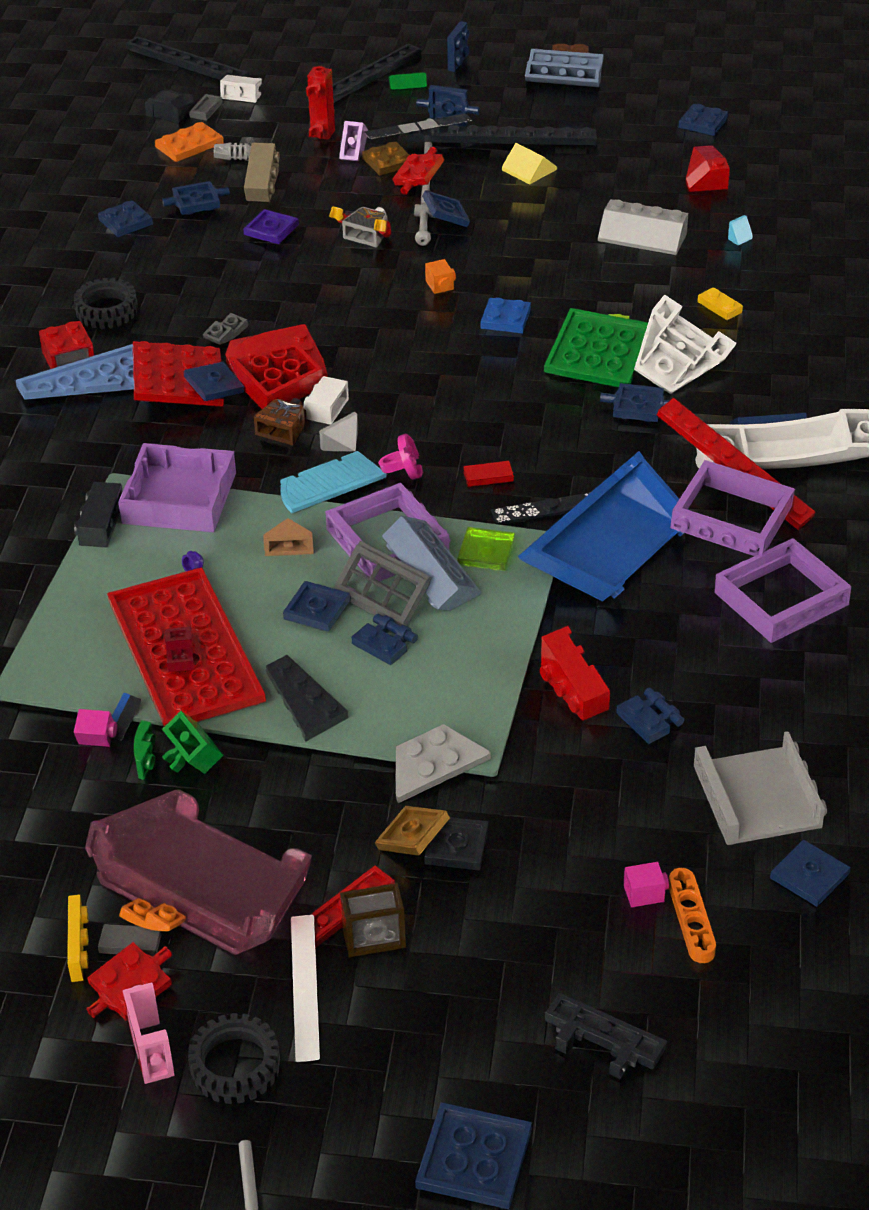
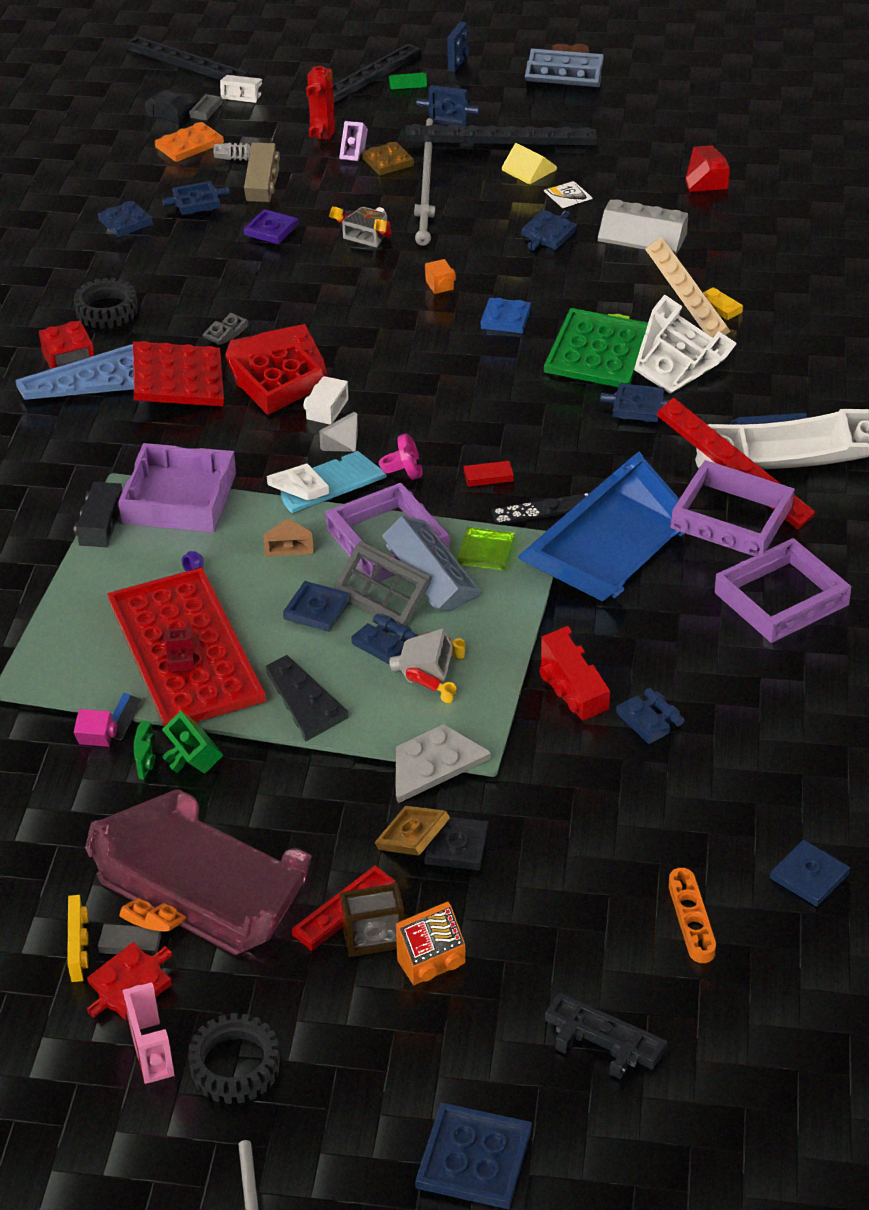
(213, 381): dark blue plate -> none
(280, 421): reddish brown torso -> none
(299, 481): none -> white wing
(305, 989): white sticker -> none
(417, 126): black sticker -> none
(418, 170): red plate -> none
(427, 660): none -> light grey torso
(429, 944): none -> slope
(446, 208): dark blue plate -> none
(549, 229): none -> dark blue plate
(568, 194): none -> sticker
(645, 884): dark pink brick -> none
(686, 288): none -> tan plate
(703, 119): dark blue plate -> none
(739, 230): medium azure slope -> none
(760, 792): light grey panel -> none

